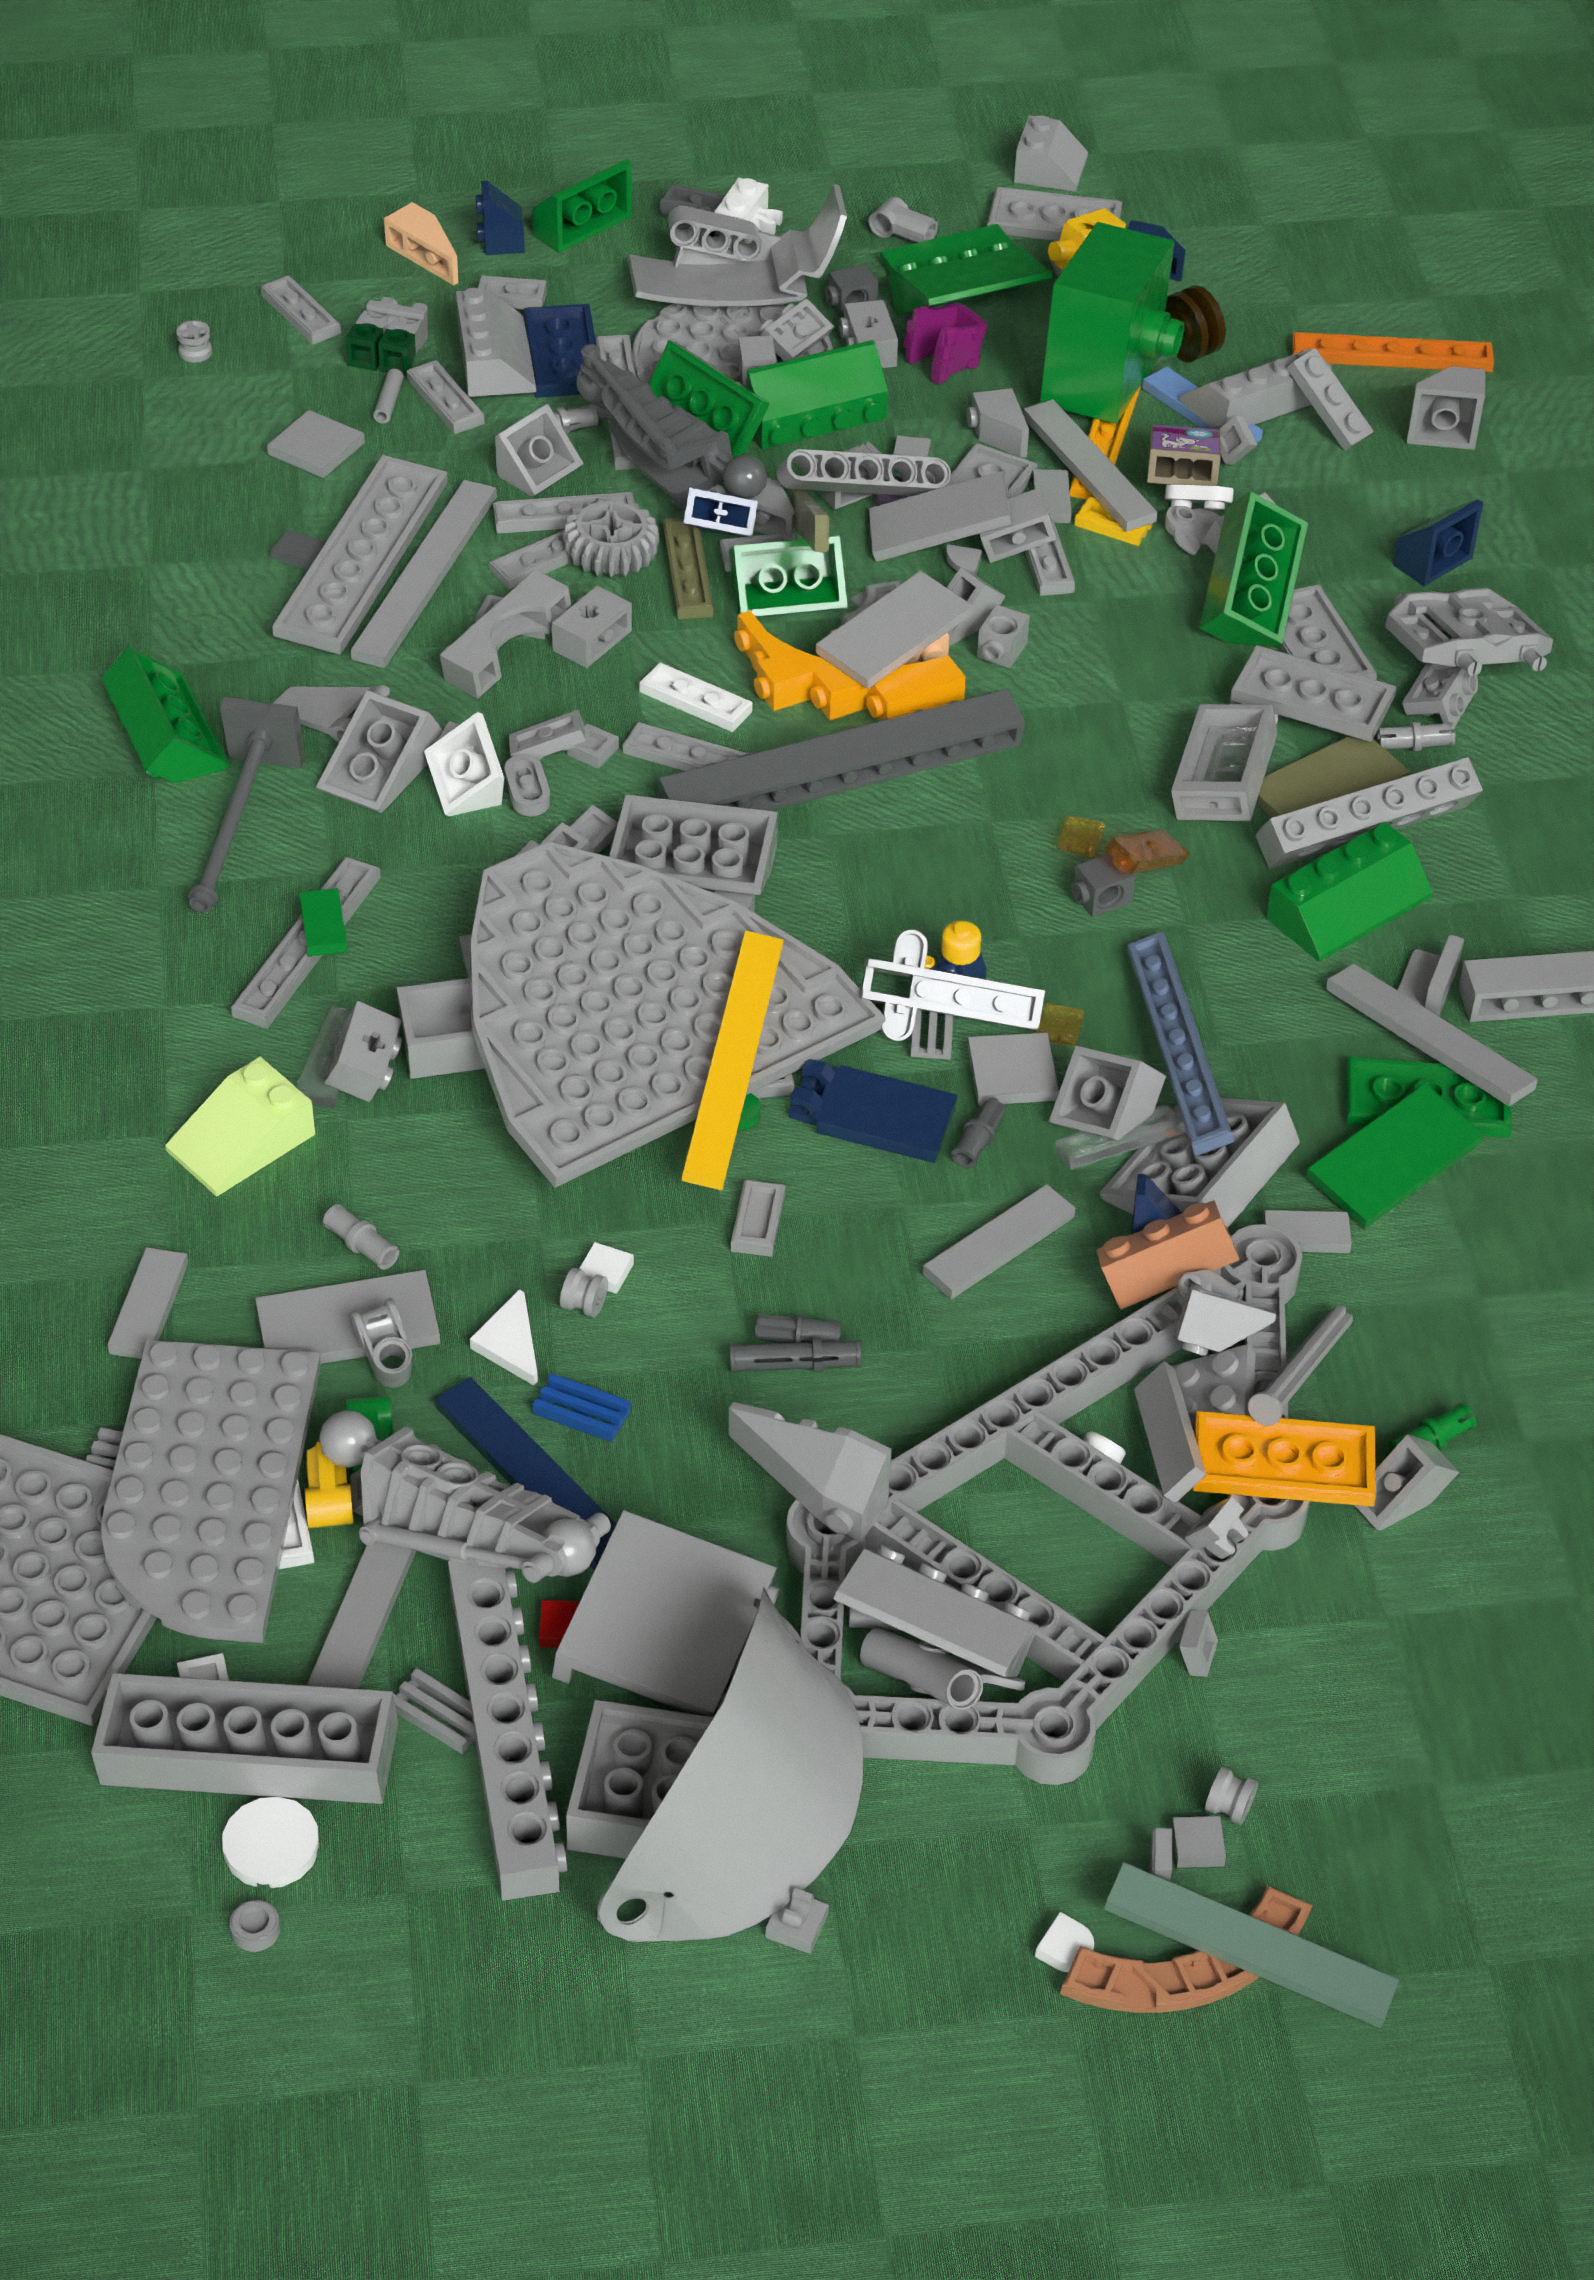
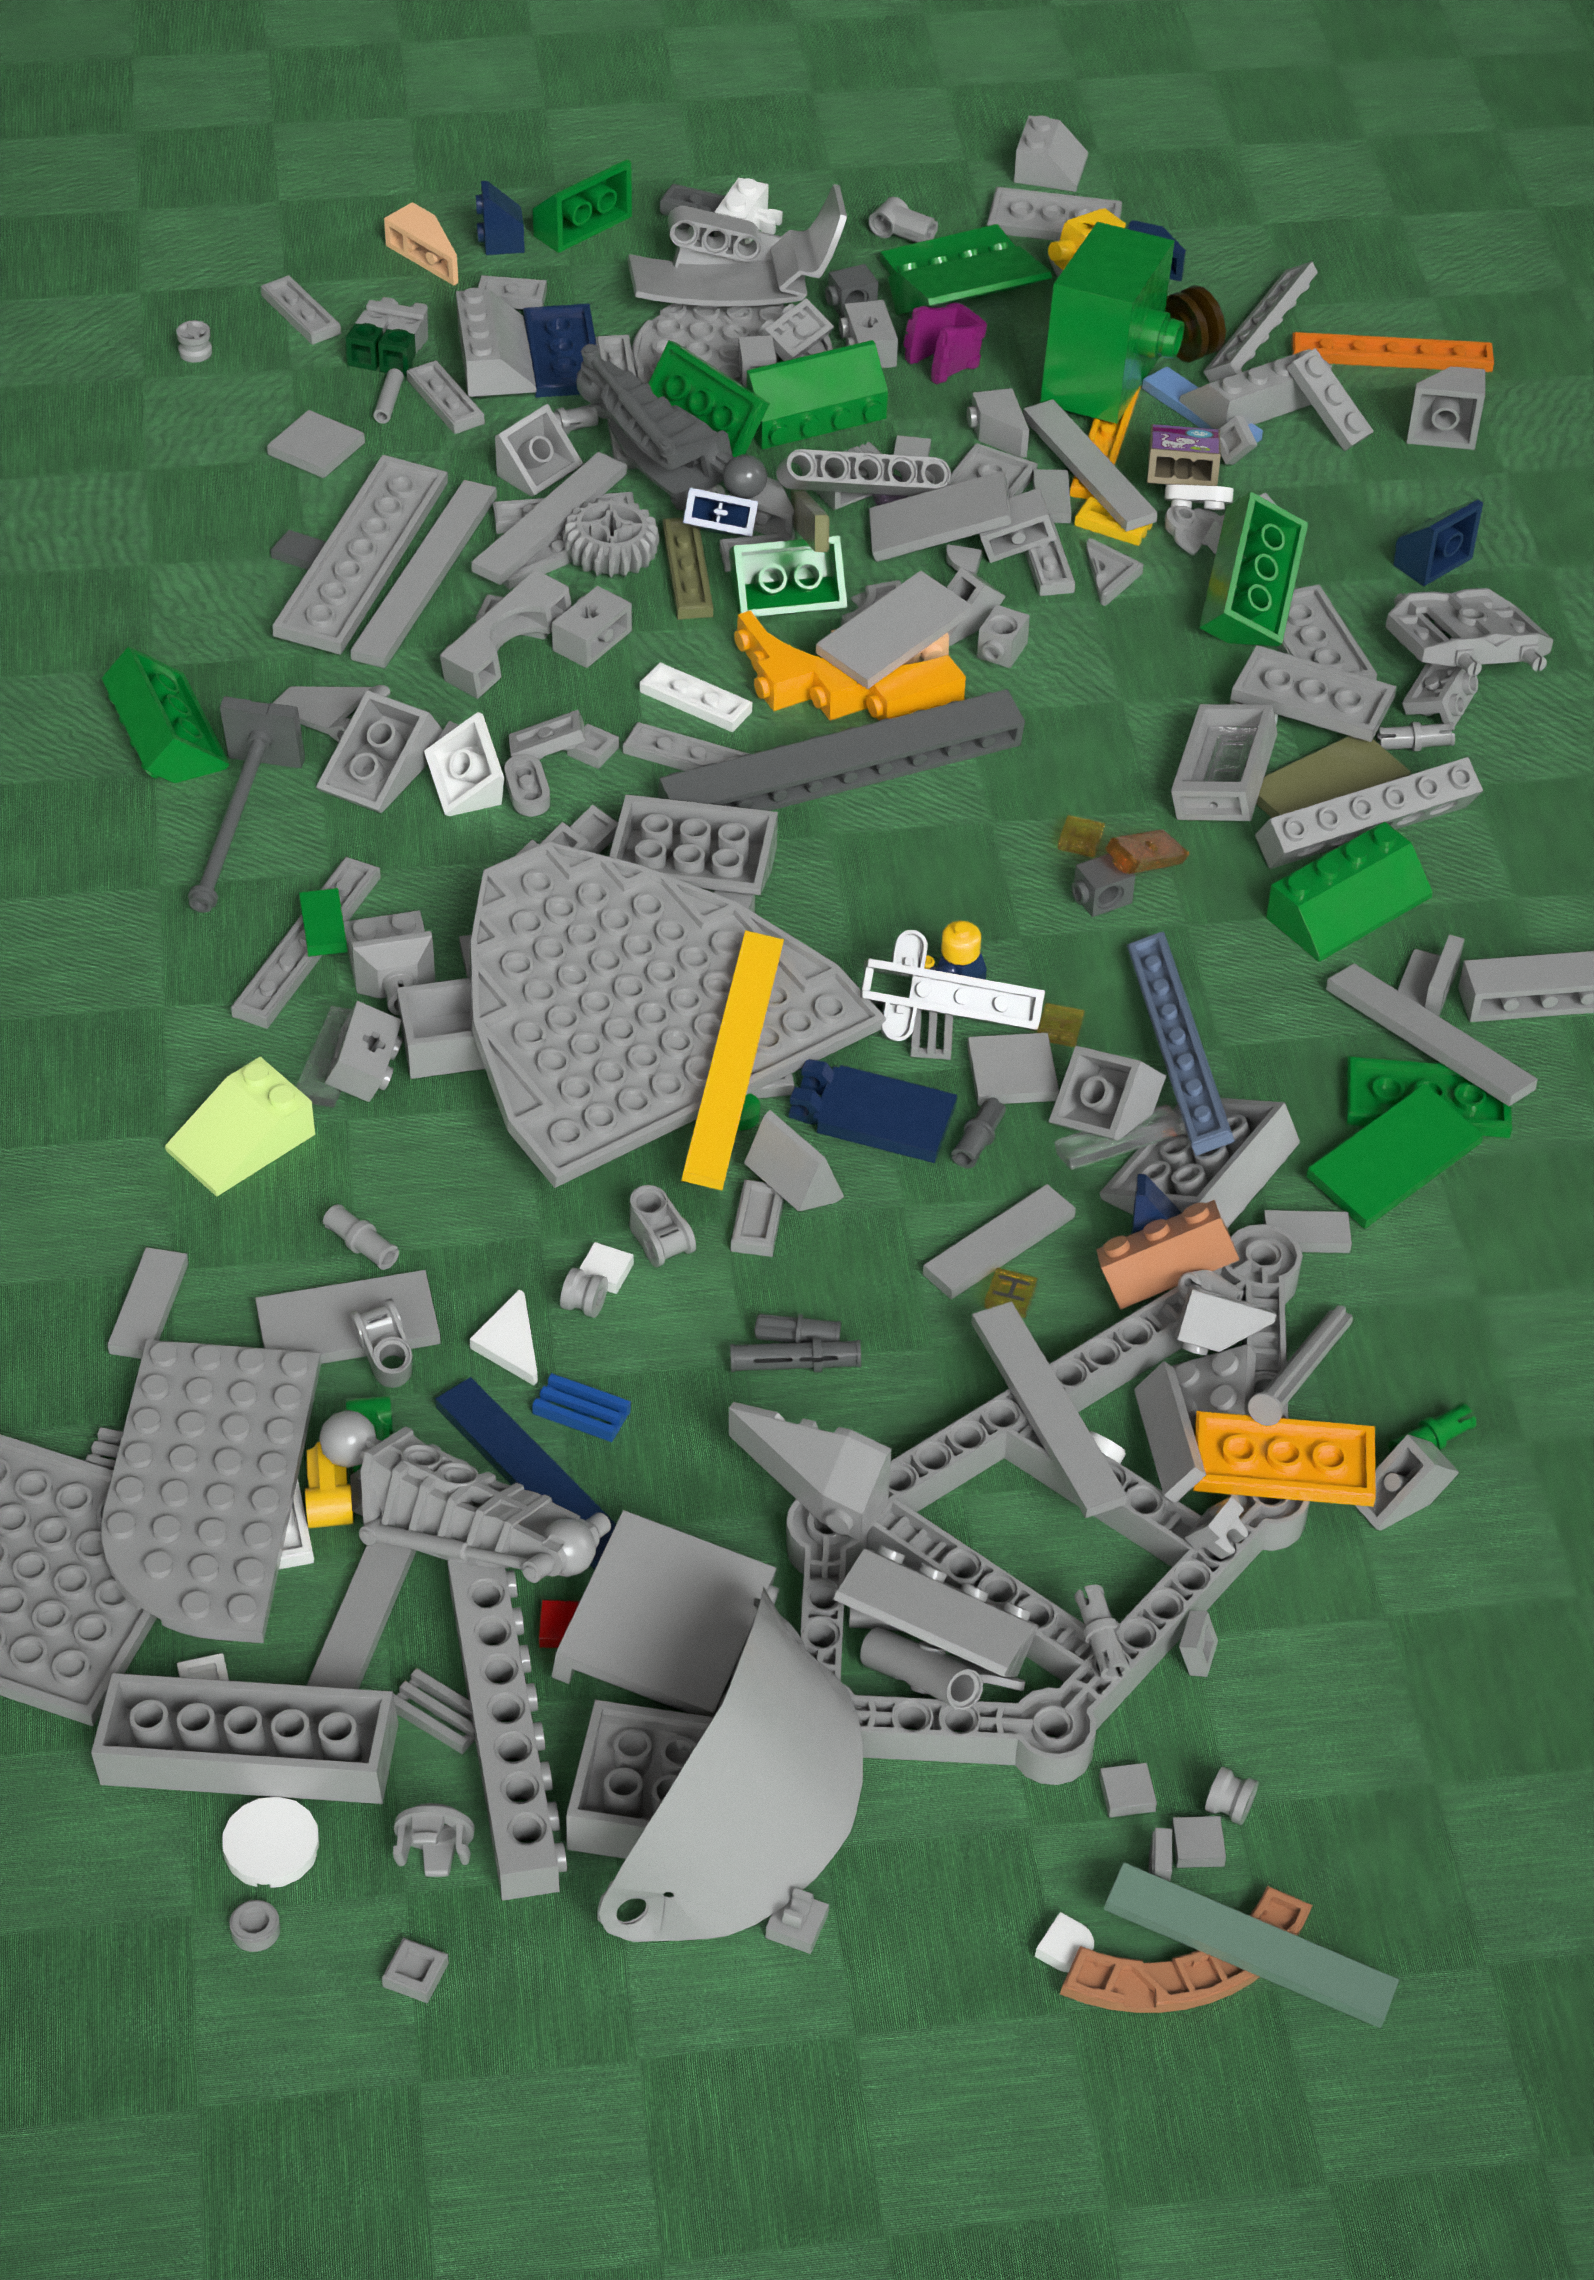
(389, 954): none -> light grey plate
(415, 1970): none -> light grey tile
(425, 1829): none -> light grey piece
(547, 518): none -> light grey tile
(659, 1225): none -> light grey piece
(792, 1166): none -> light grey slope
(1013, 1287): none -> clear yellow tile
(1049, 1410): none -> light grey tile
(1102, 1632): none -> light grey pin
(1111, 570): none -> light grey tile
(1127, 1790): none -> light grey tile
(1260, 322): none -> light grey plate

